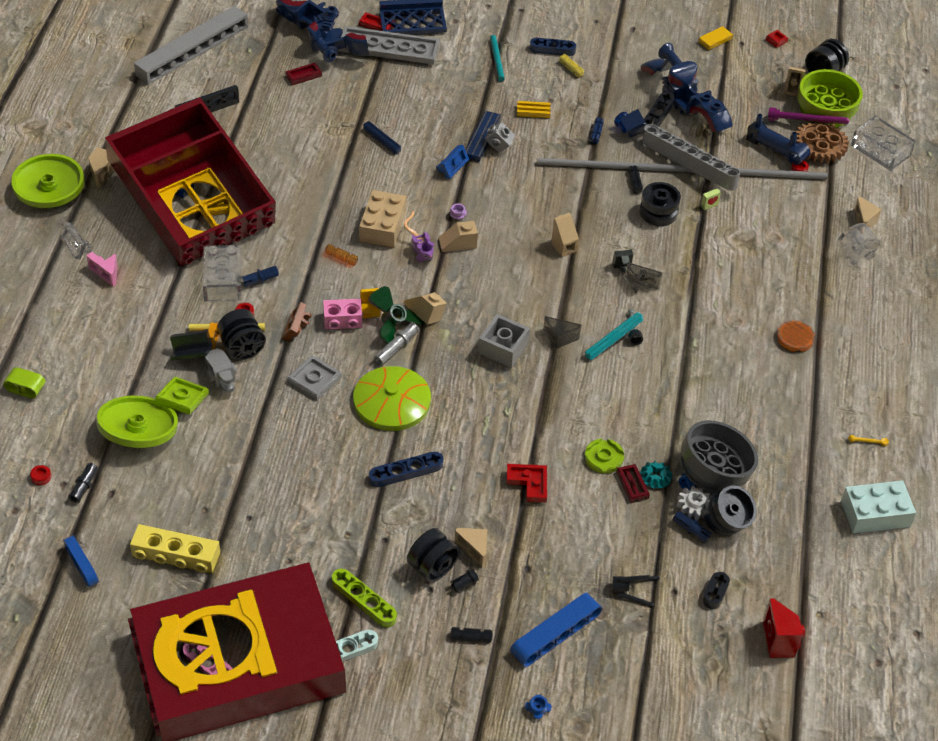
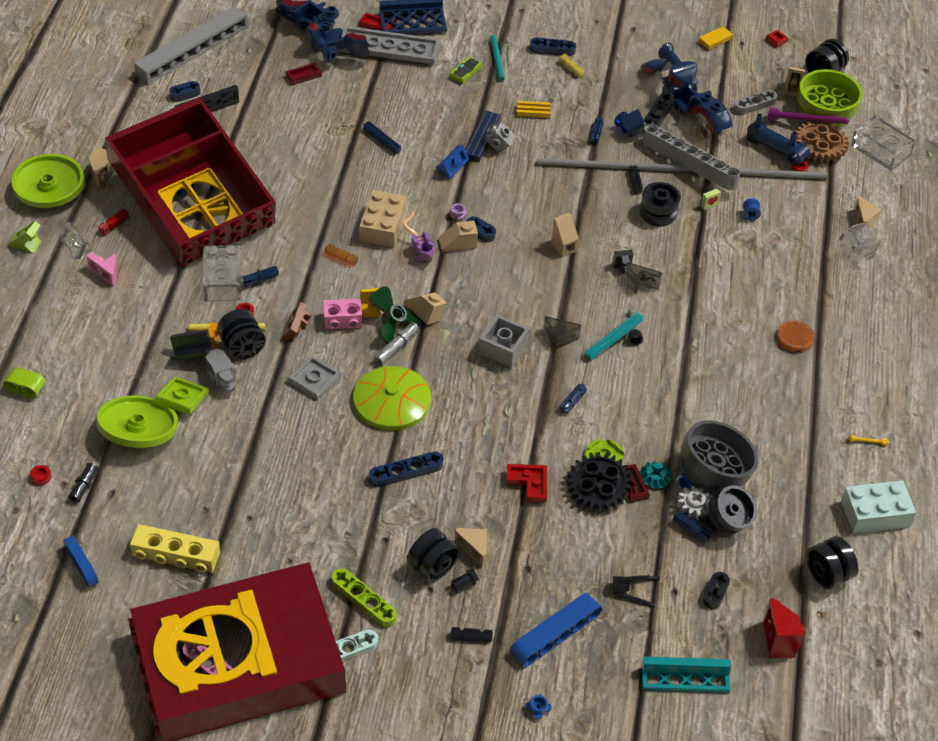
(26, 238): none -> lime slope
(113, 221): none -> red axle
(185, 91): none -> dark blue beam
(465, 70): none -> tile
(485, 231): none -> dark blue beam
(573, 398): none -> dark blue axle
(599, 482): none -> black gear
(686, 669): none -> teal fence
(745, 104): none -> light grey beam
(751, 209): none -> blue wheel
(832, 562): none -> black wheel

